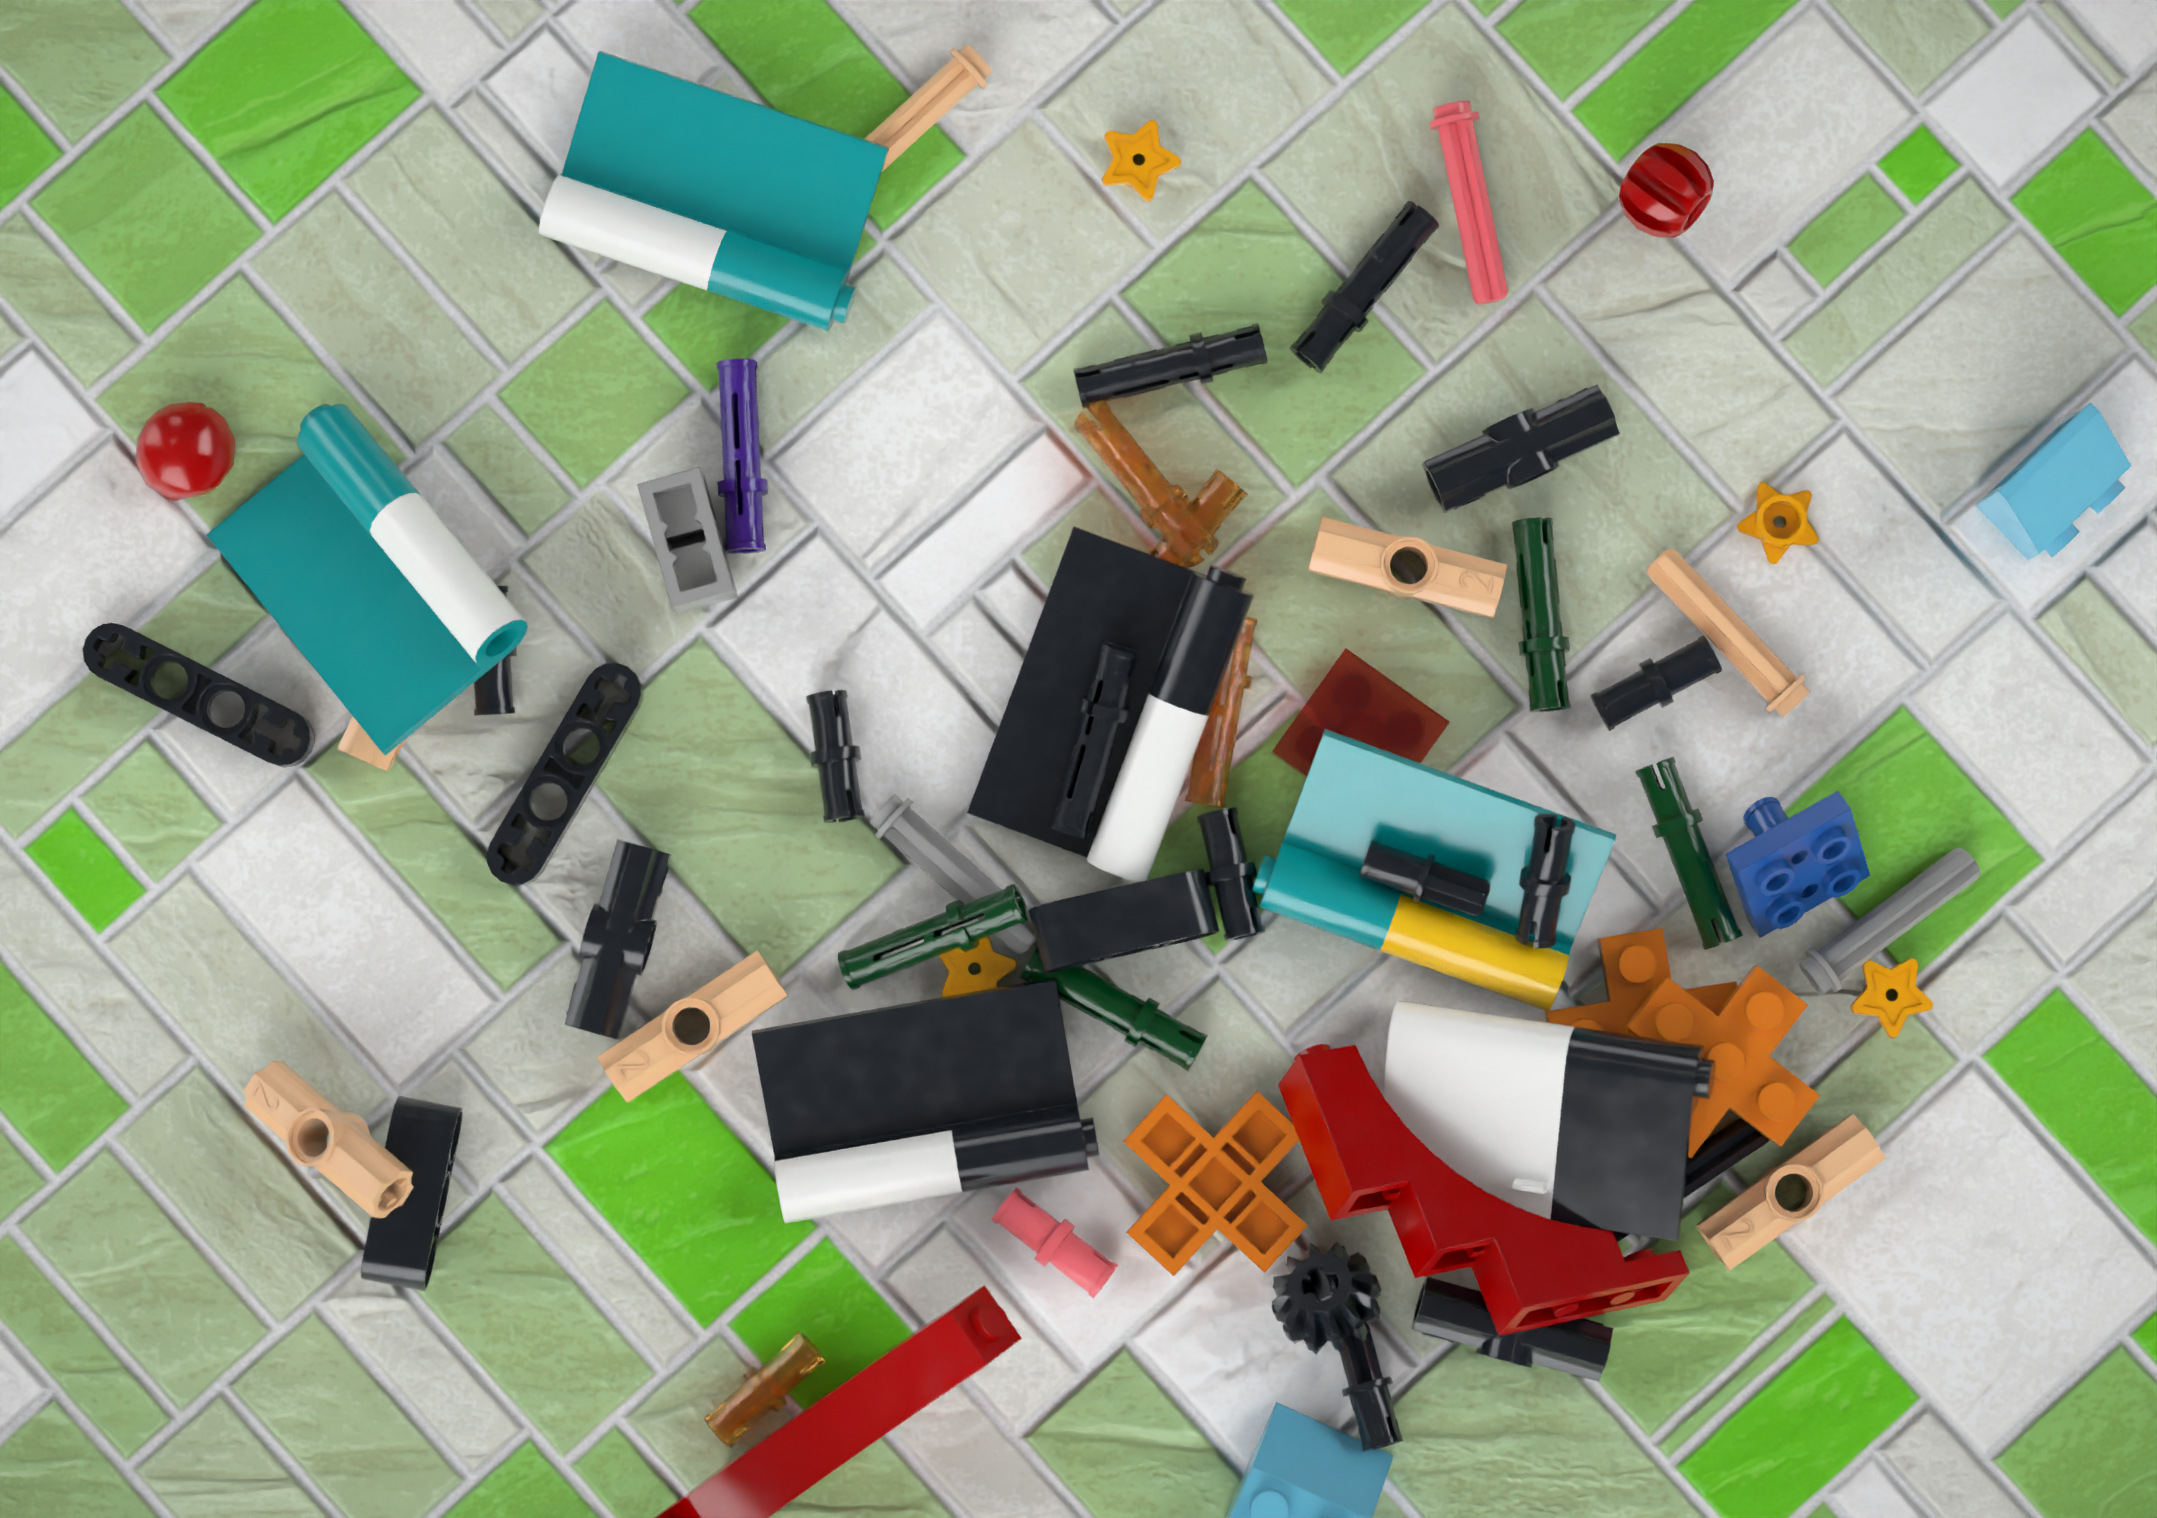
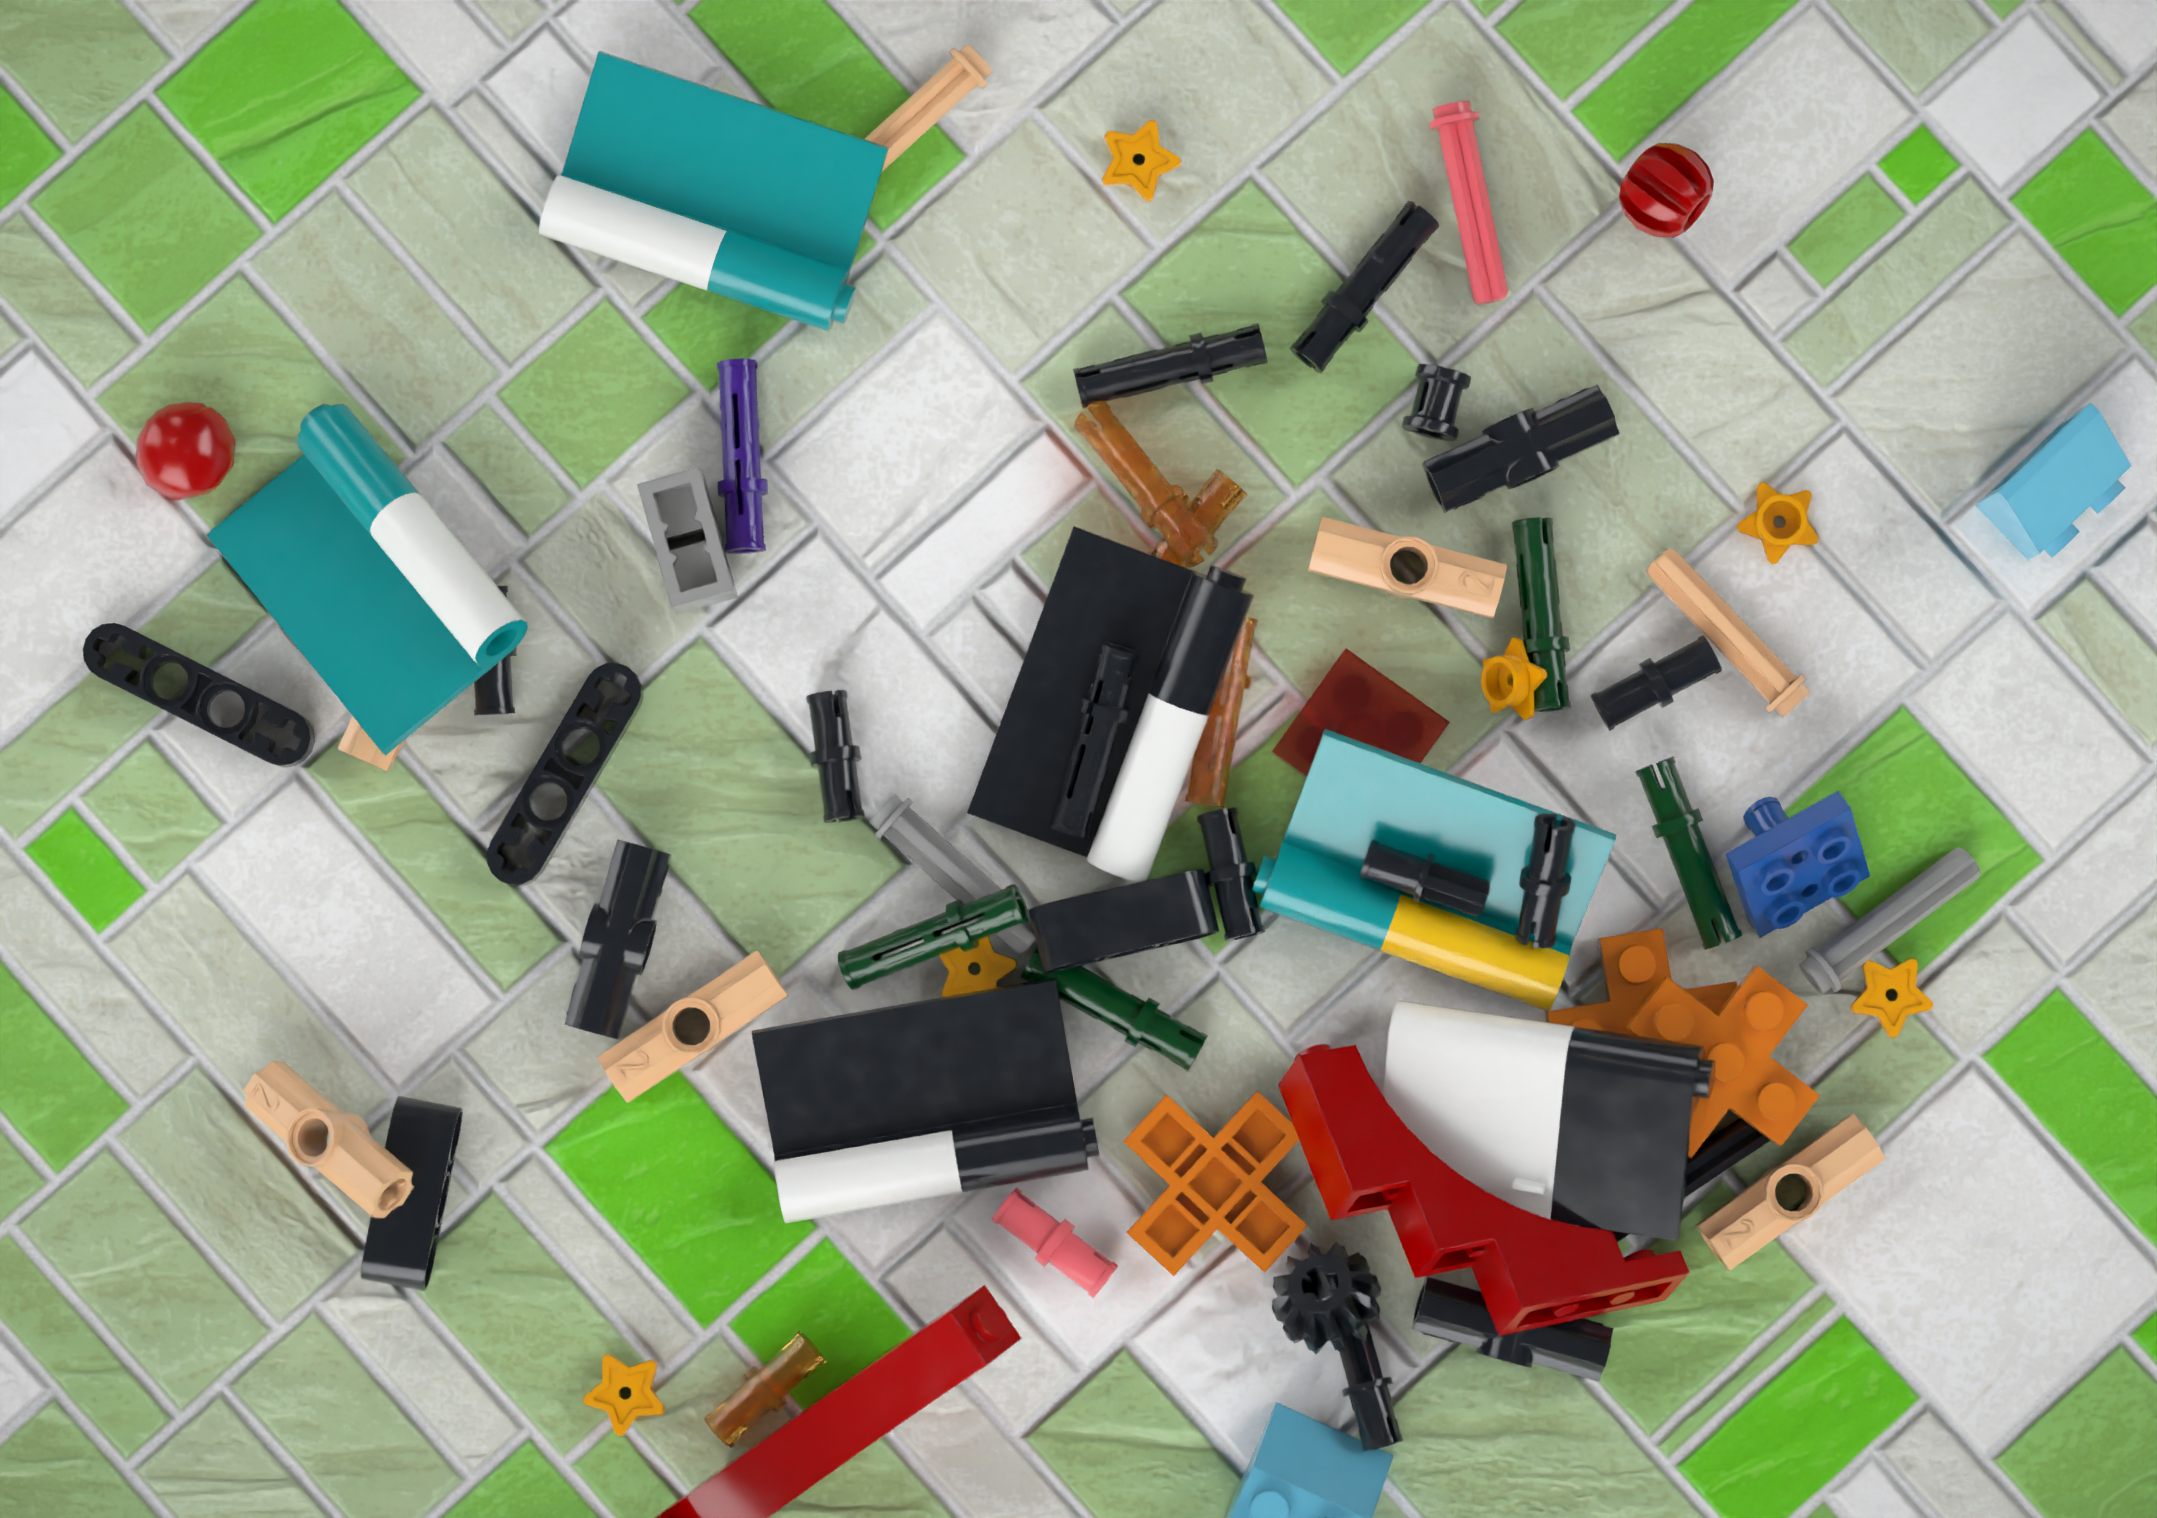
(642, 1400): none -> light orange plate
(1436, 402): none -> black bush
(1497, 680): none -> light orange plate

